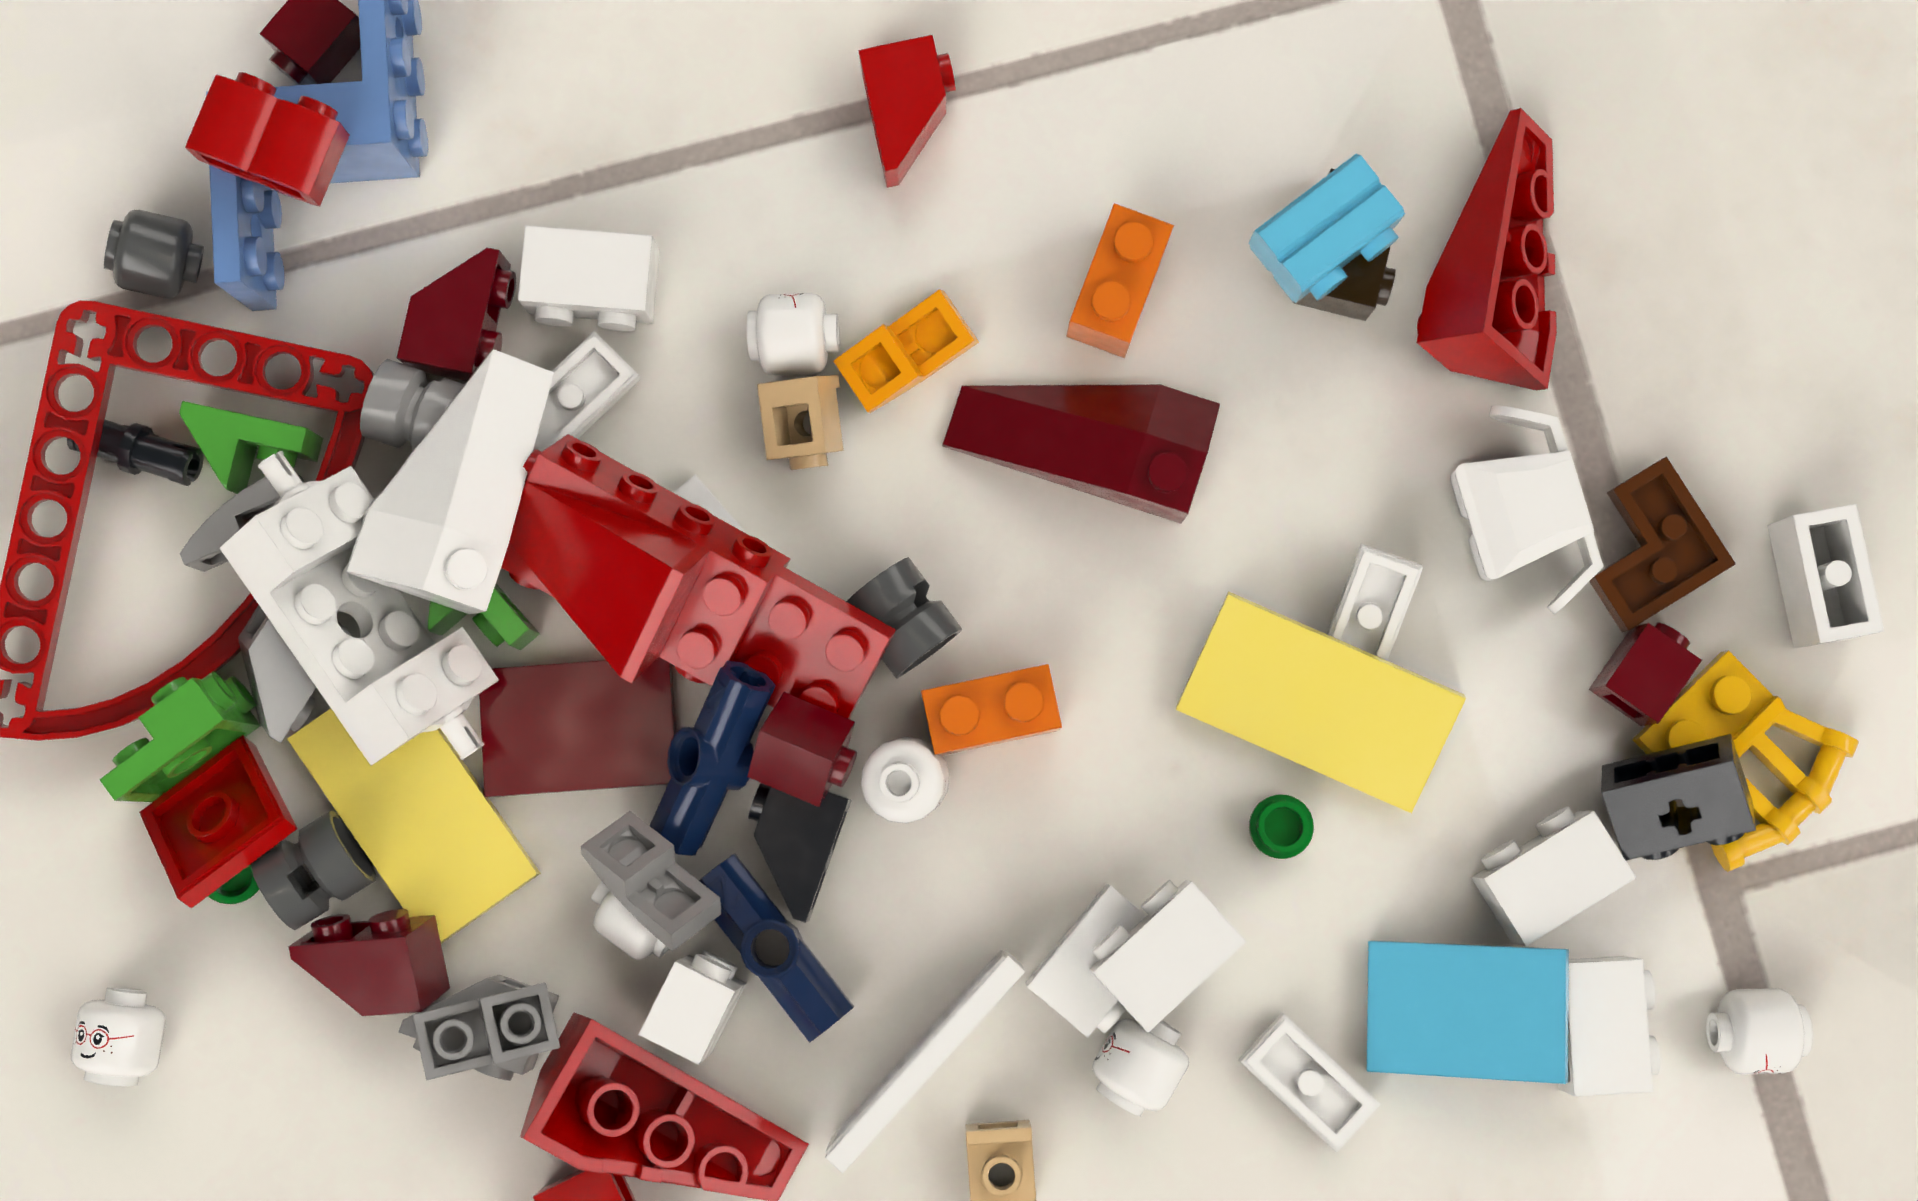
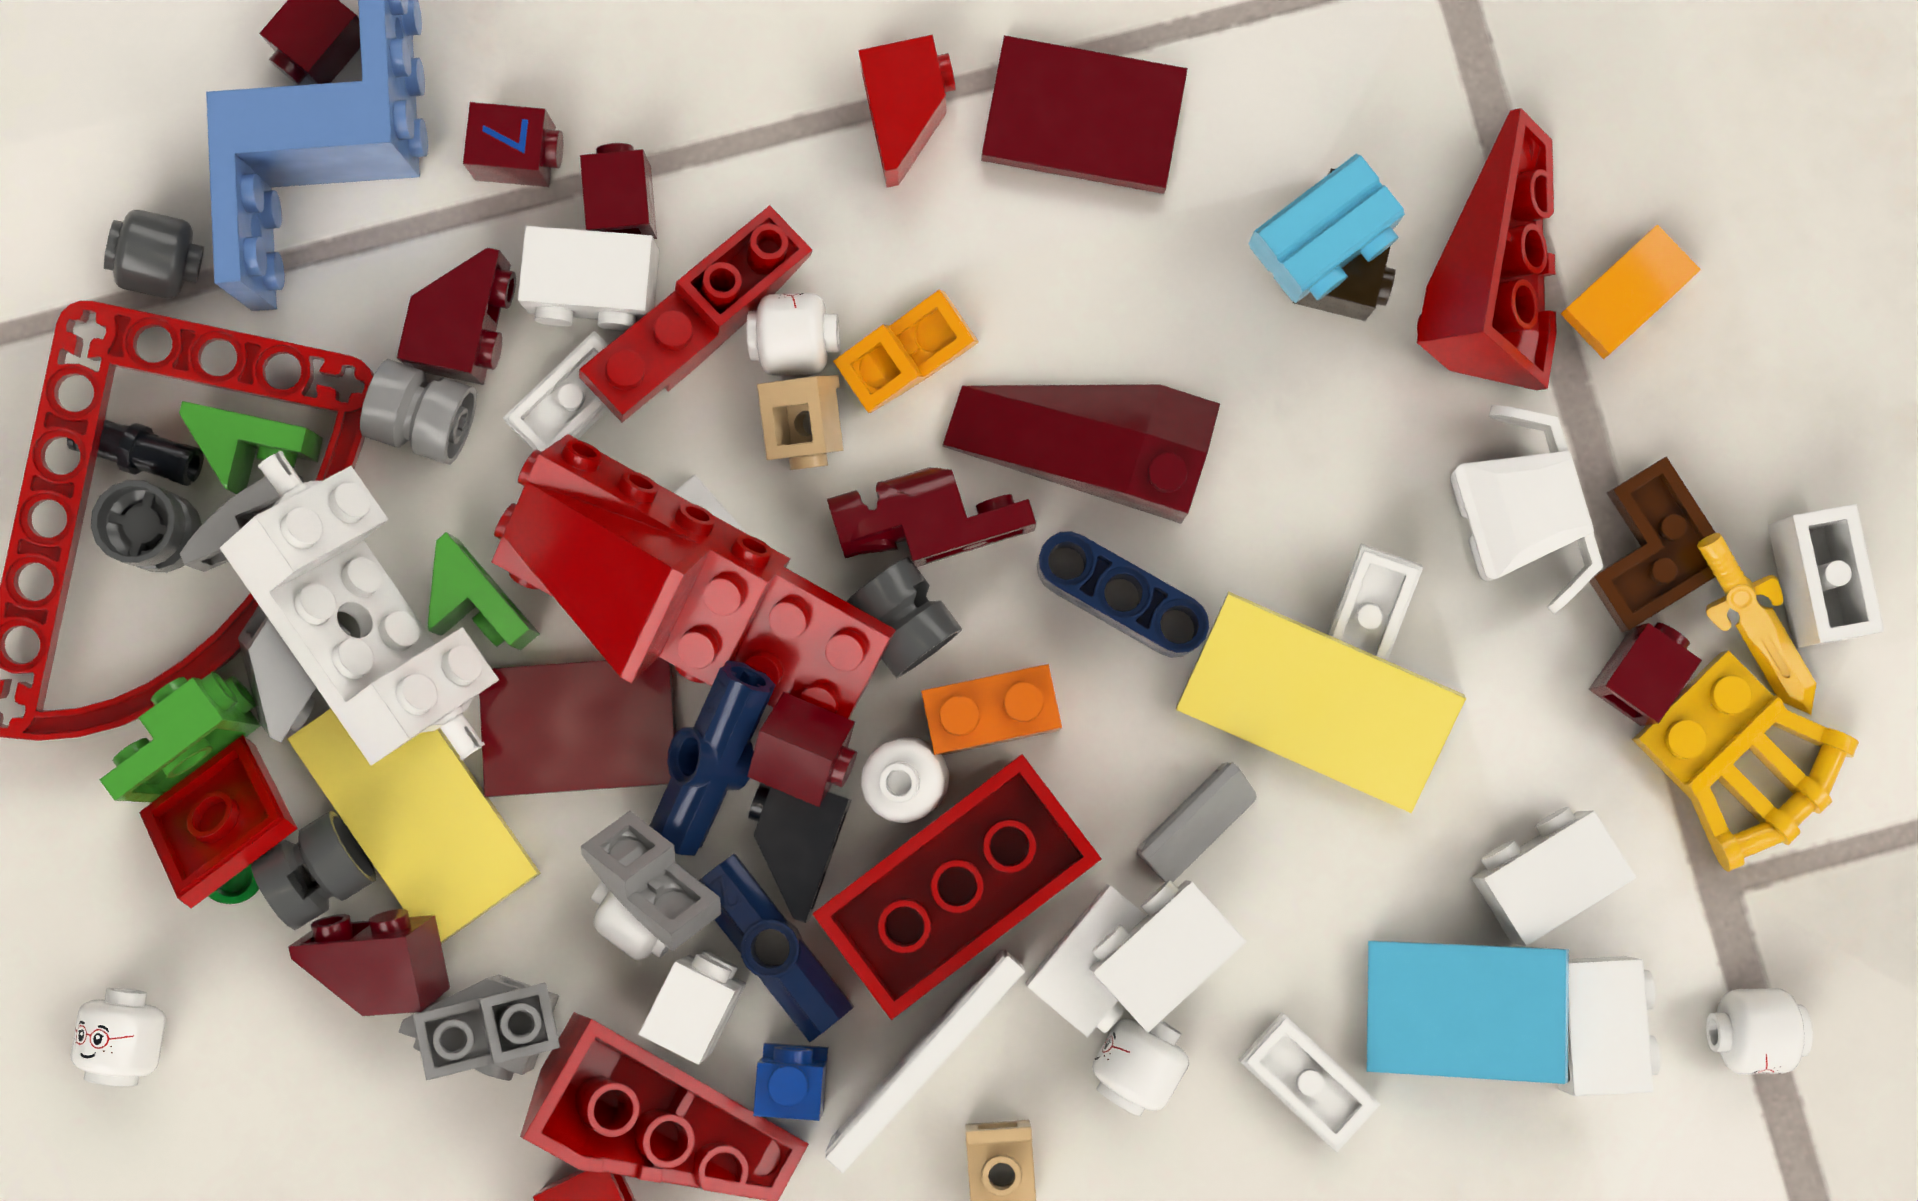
(133, 519): none -> dark grey wheel
(268, 138): red brick -> none
(456, 497): white wedge -> none
(511, 144): none -> dark red brick
(618, 190): none -> dark red brick
(697, 316): none -> red slope
(791, 1082): none -> blue brick
(927, 515): none -> dark red plate
(956, 886): none -> red brick
(1084, 114): none -> dark red tile
(1119, 280): orange brick -> none
(1154, 594): none -> dark blue beam
(1197, 822): none -> light grey slope
(1281, 826): green plate -> none
(1630, 291): none -> light orange slope
(1702, 774): brick -> none
(1758, 624): none -> yellow sword

